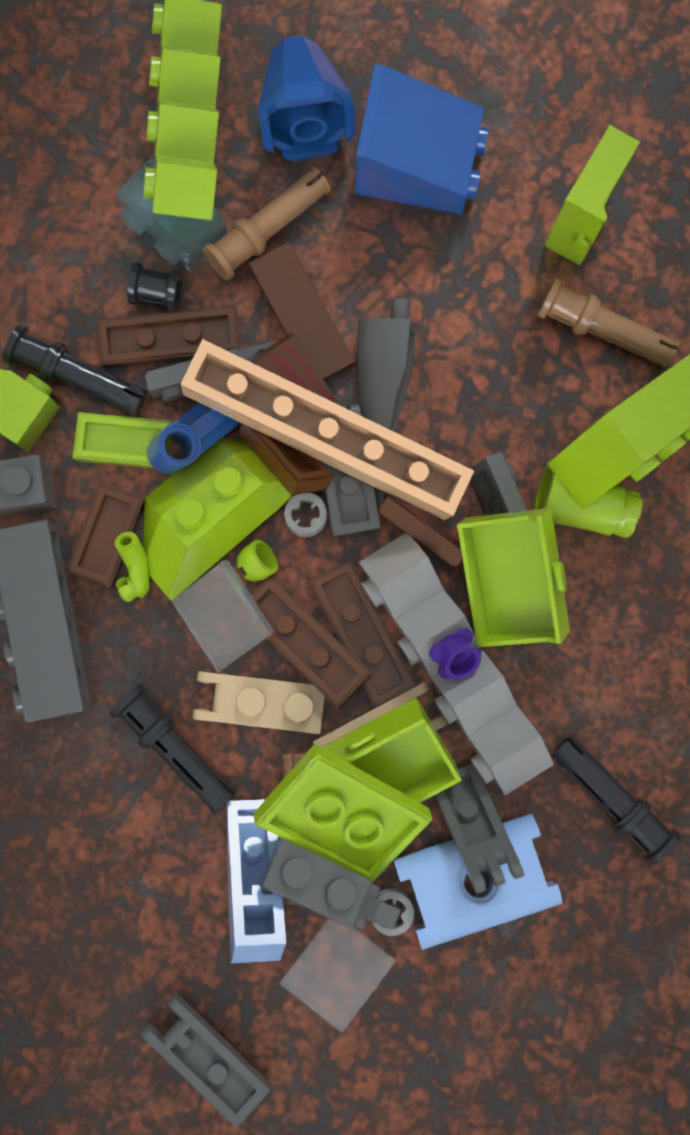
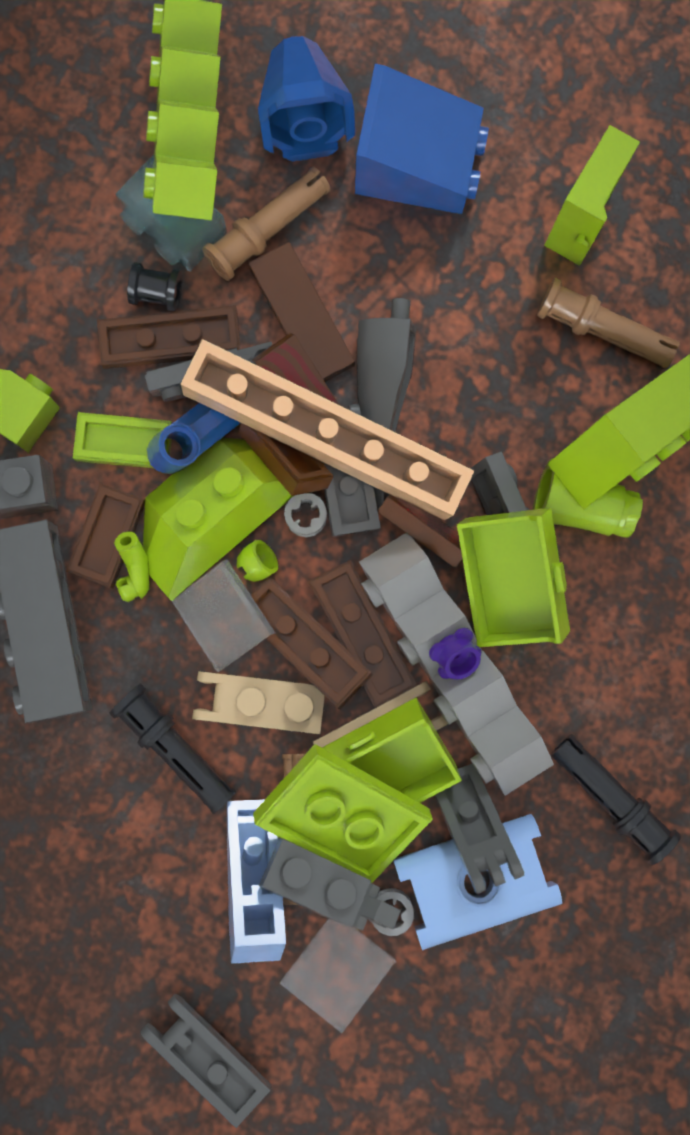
(56, 363): black pin -> none

